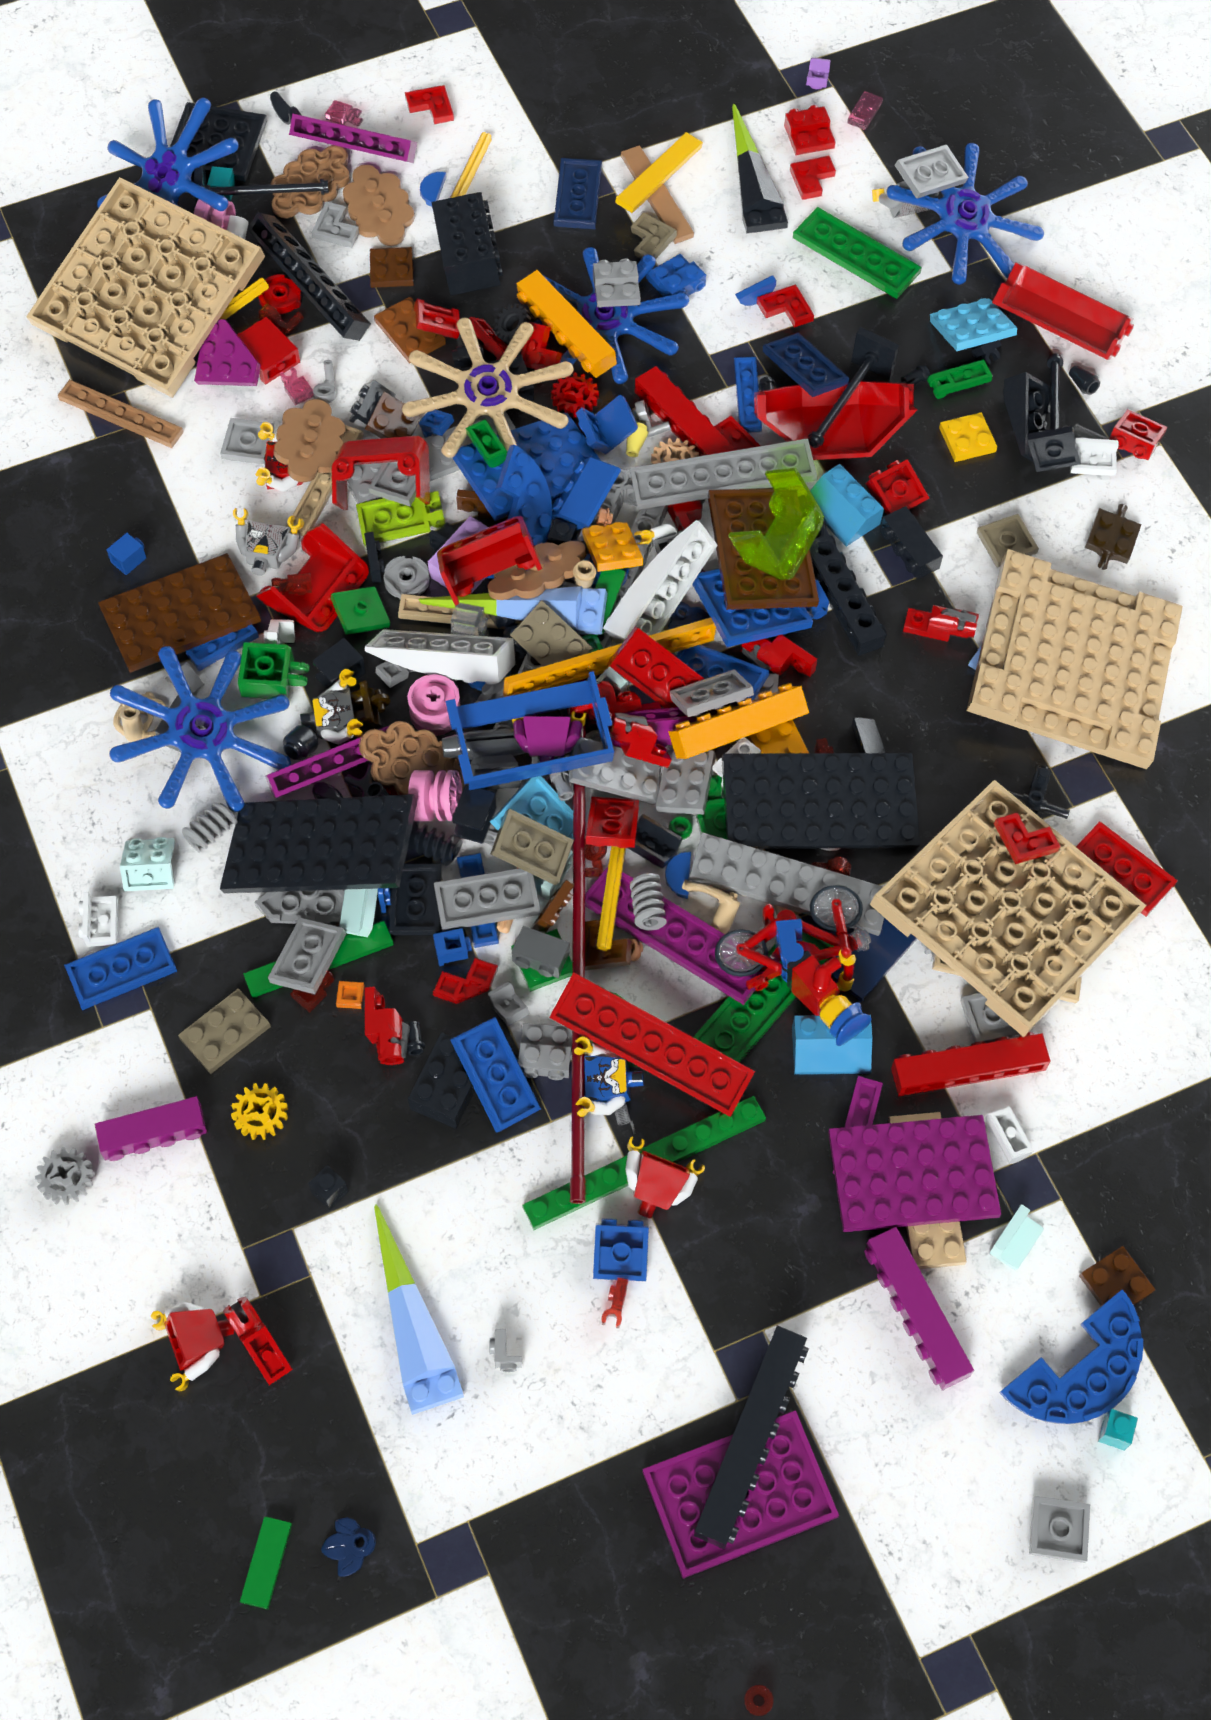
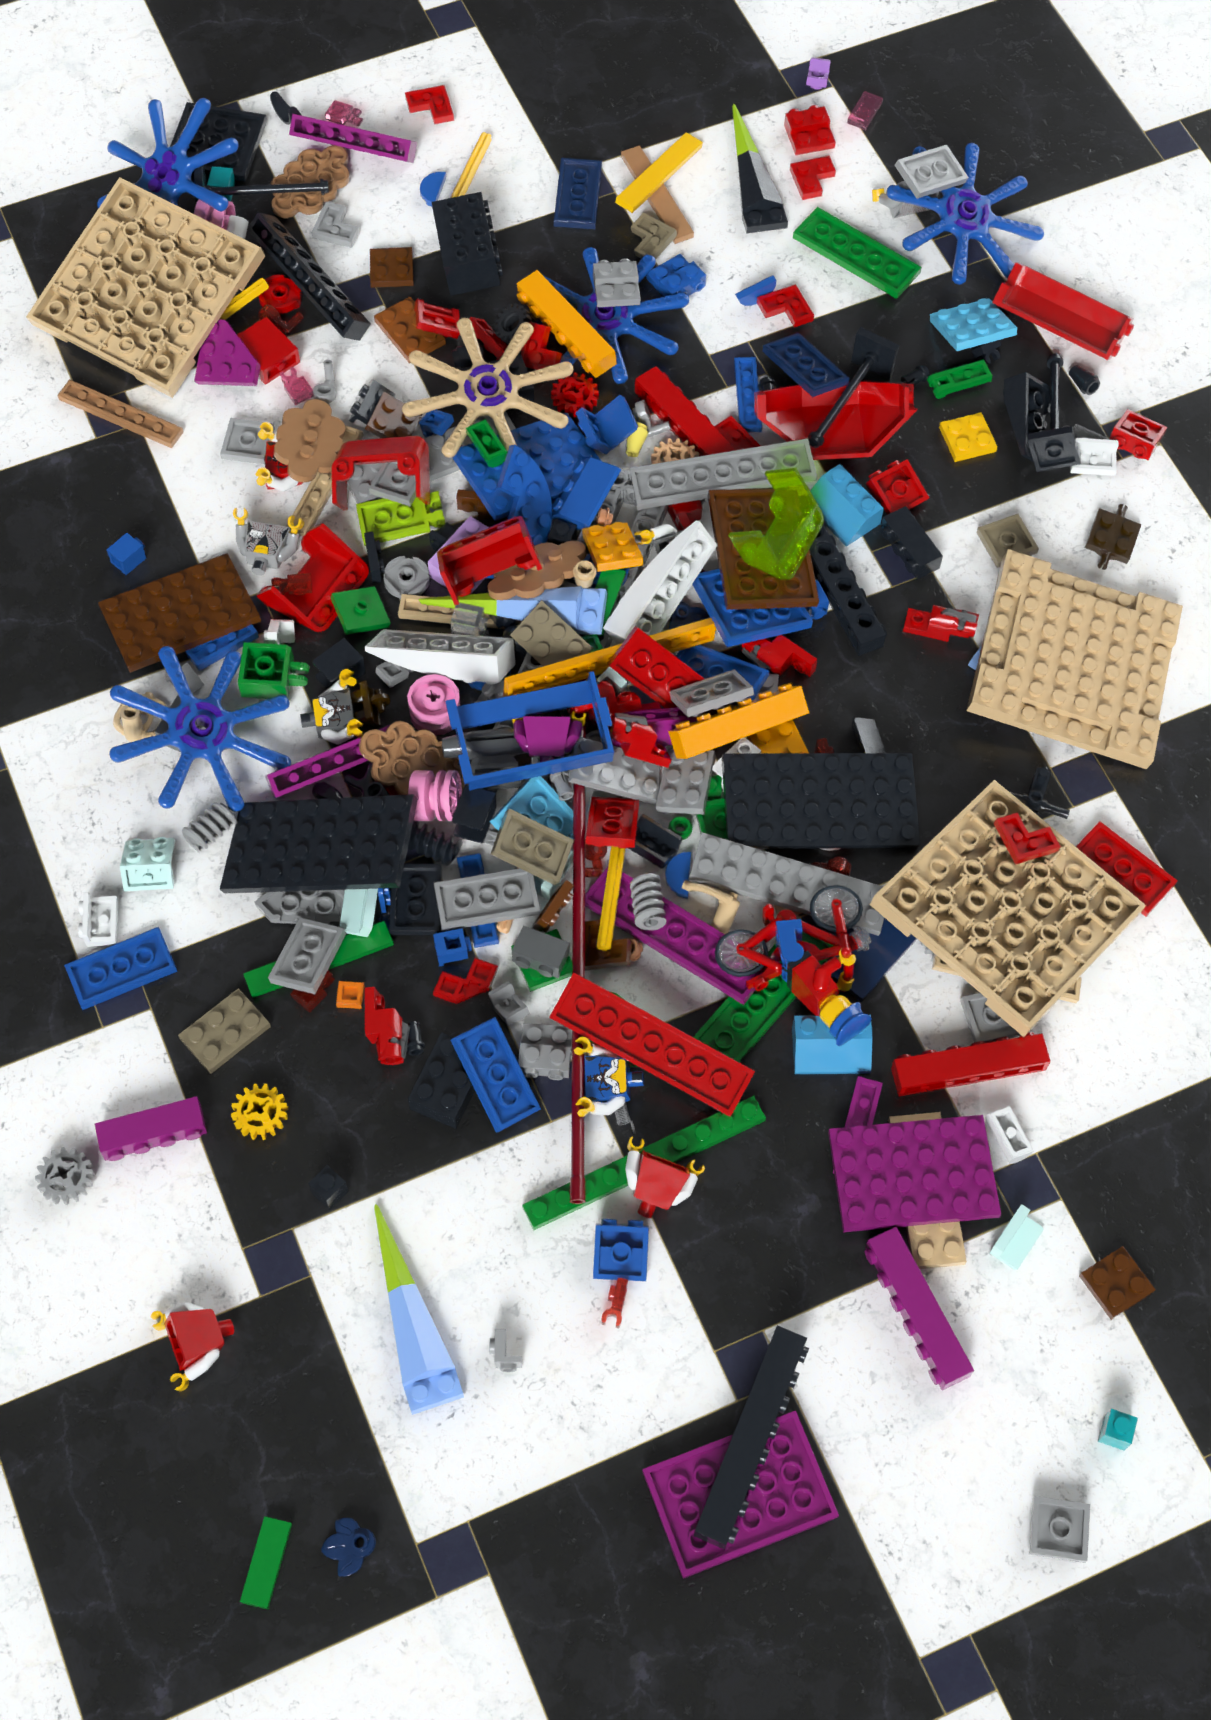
(257, 1340): red plate -> none
(300, 742): black head -> none
(378, 205): medium nougat plate -> none
(767, 1696): clear red plate -> none
(1095, 1381): blue plate -> none

